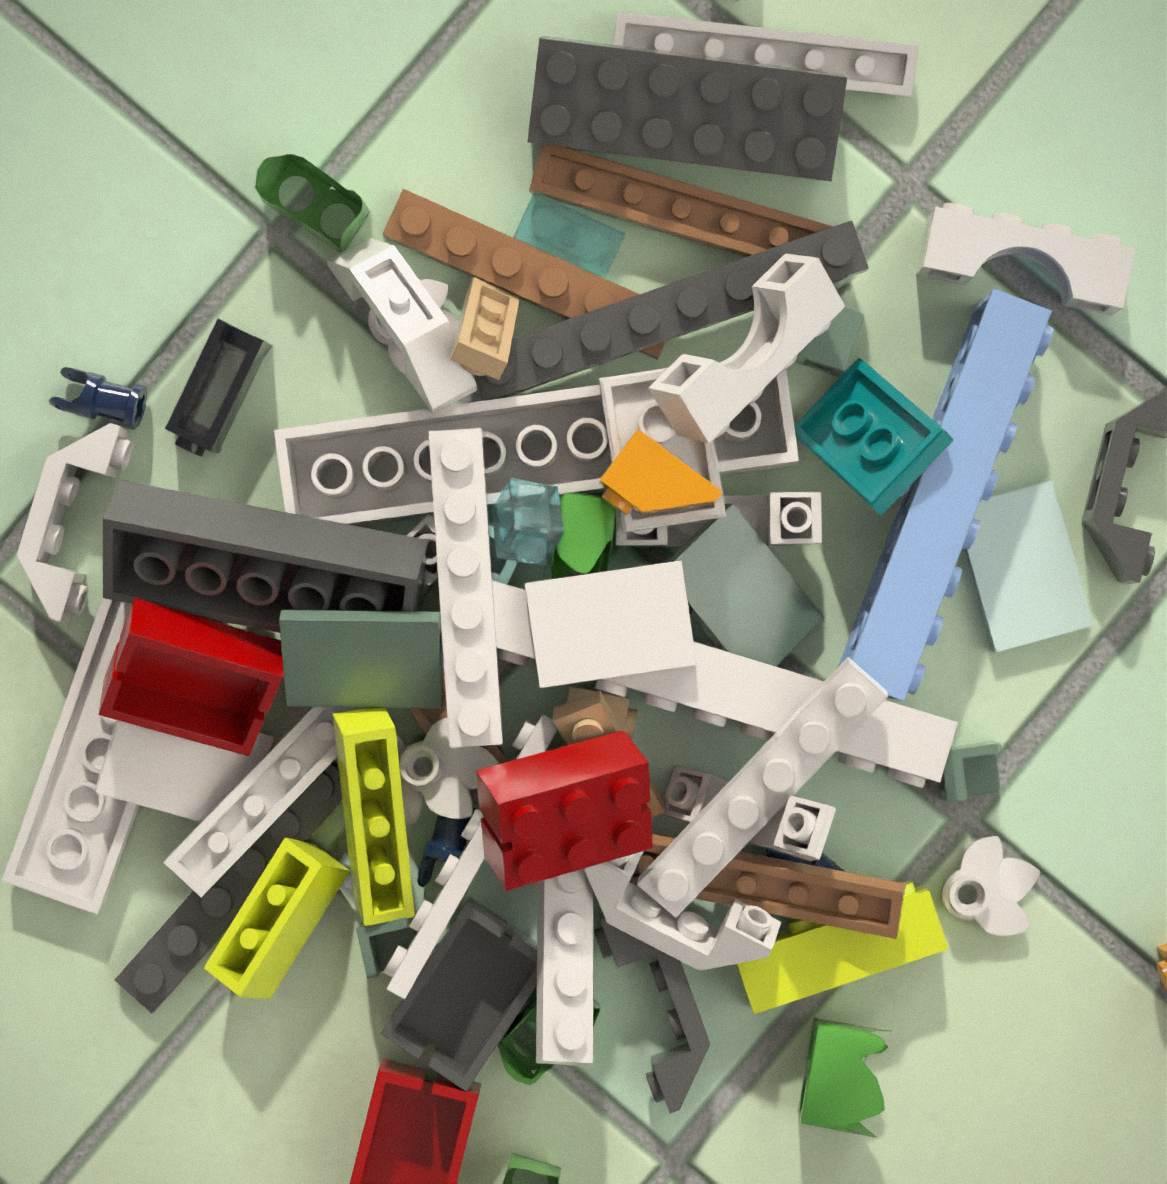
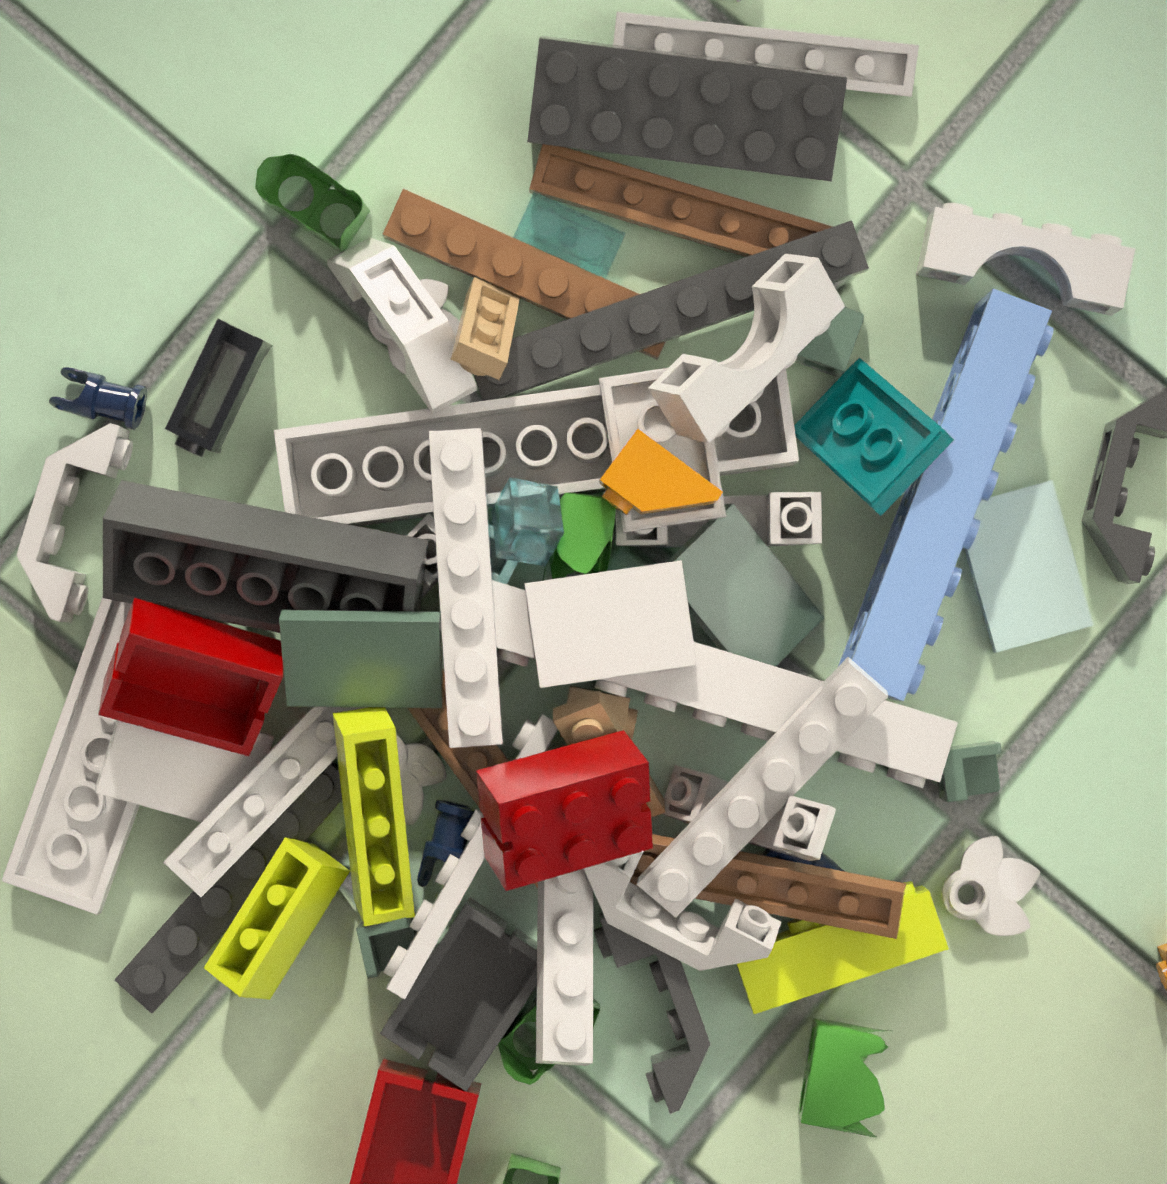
(452, 772): white plate -> none

